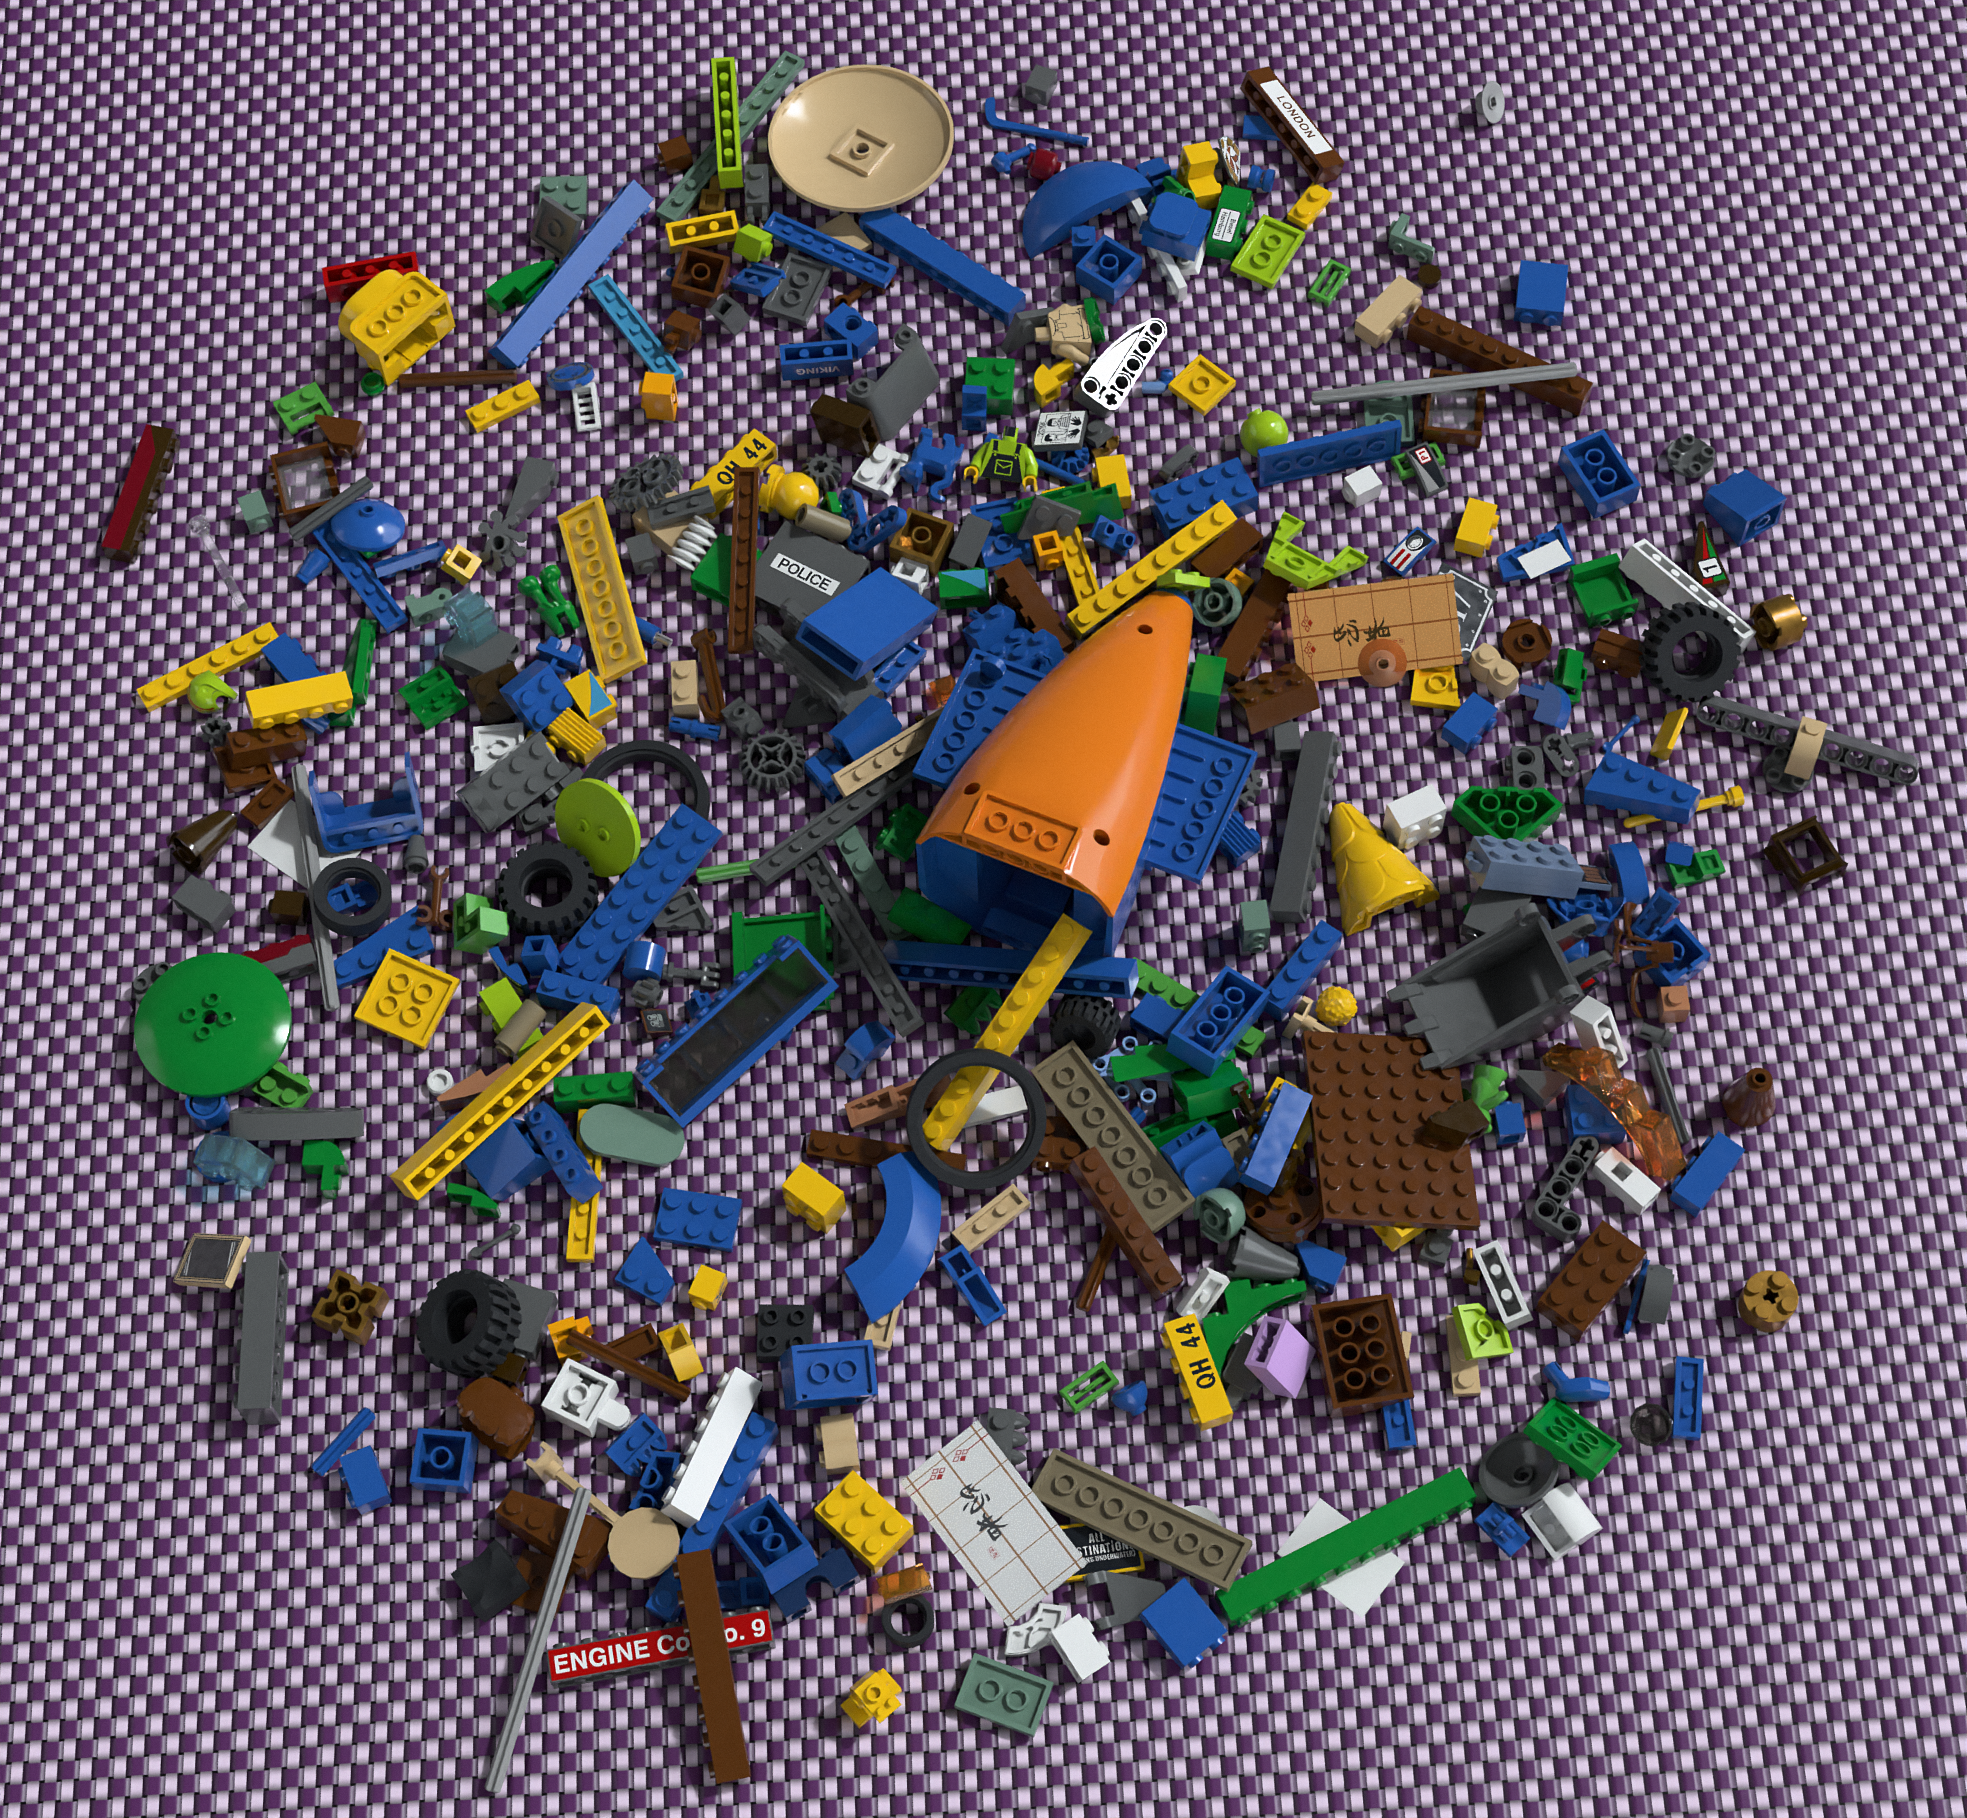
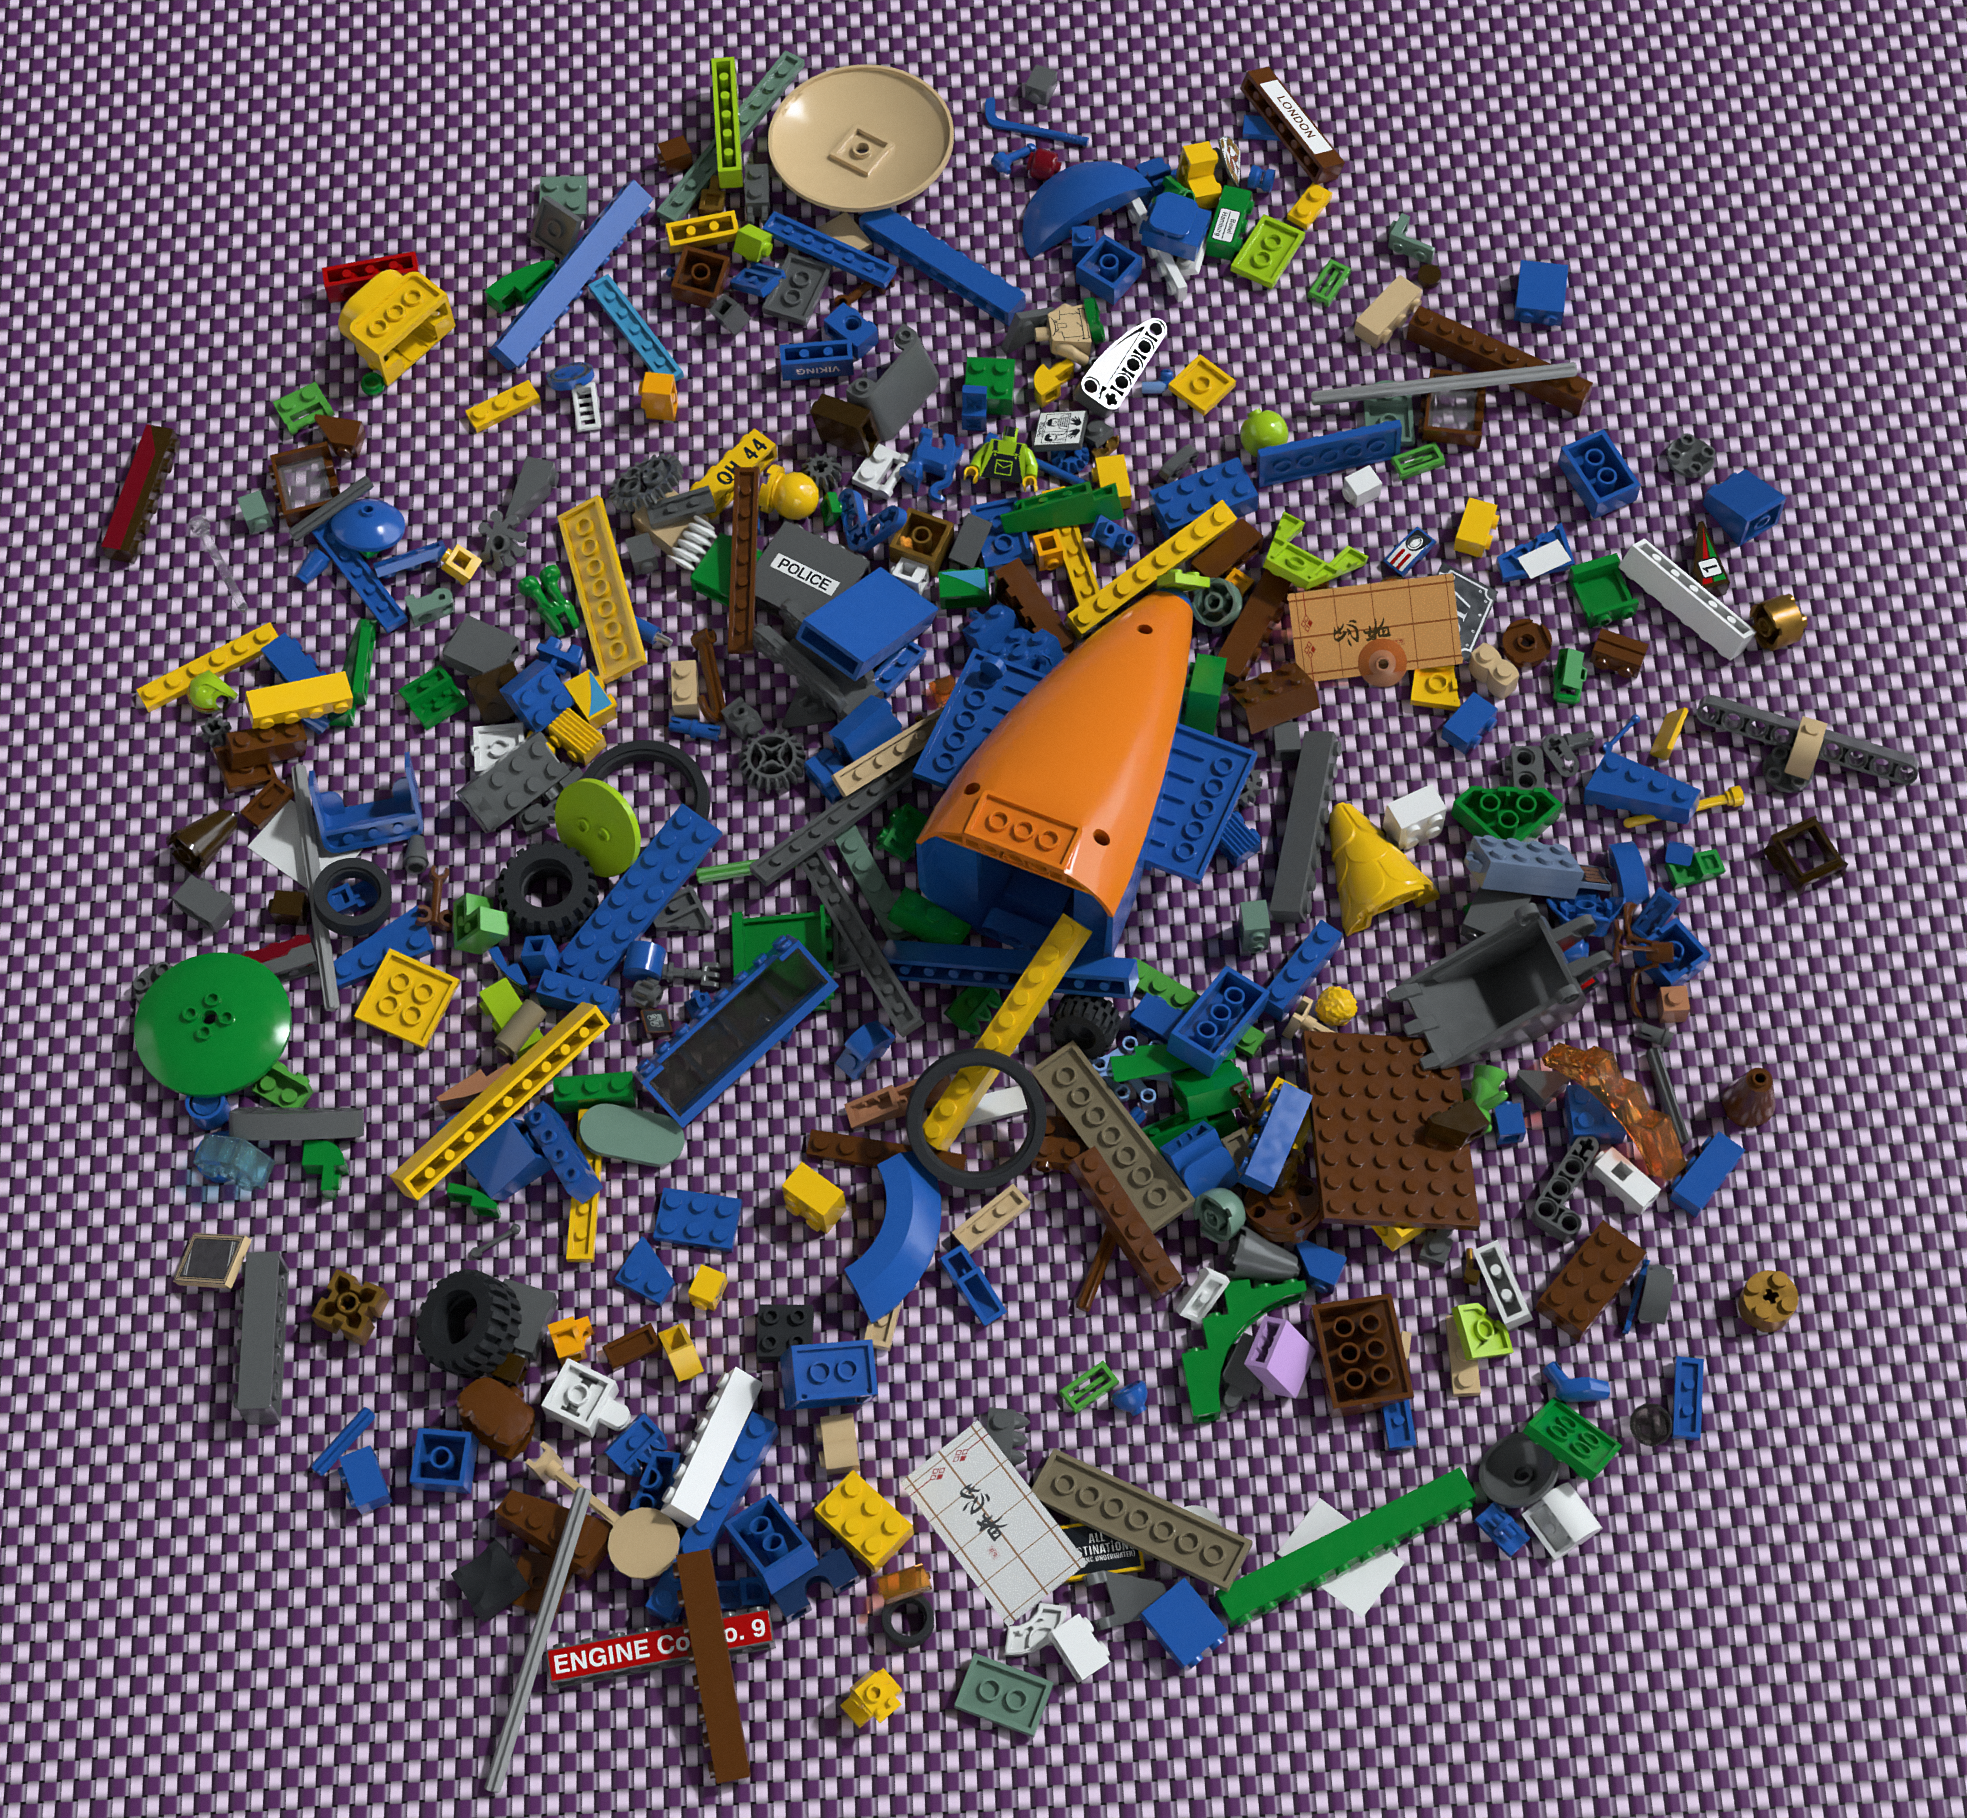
(439, 1082): white tile -> none
(458, 378): reddish brown axle -> none
(472, 617): clear light blue brick -> none
(628, 1365): reddish brown axle -> none
(681, 331): reddish brown brick -> none
(823, 523): dark tan brick -> none
(1046, 516): dark grey wing -> none
(1197, 1372): yellow brick -> none
(1427, 469): slope -> none
(1491, 102): light grey piece -> none
(1553, 704): blue brick -> none
(1598, 1028): white brick -> none
(1713, 669): black tyre -> none

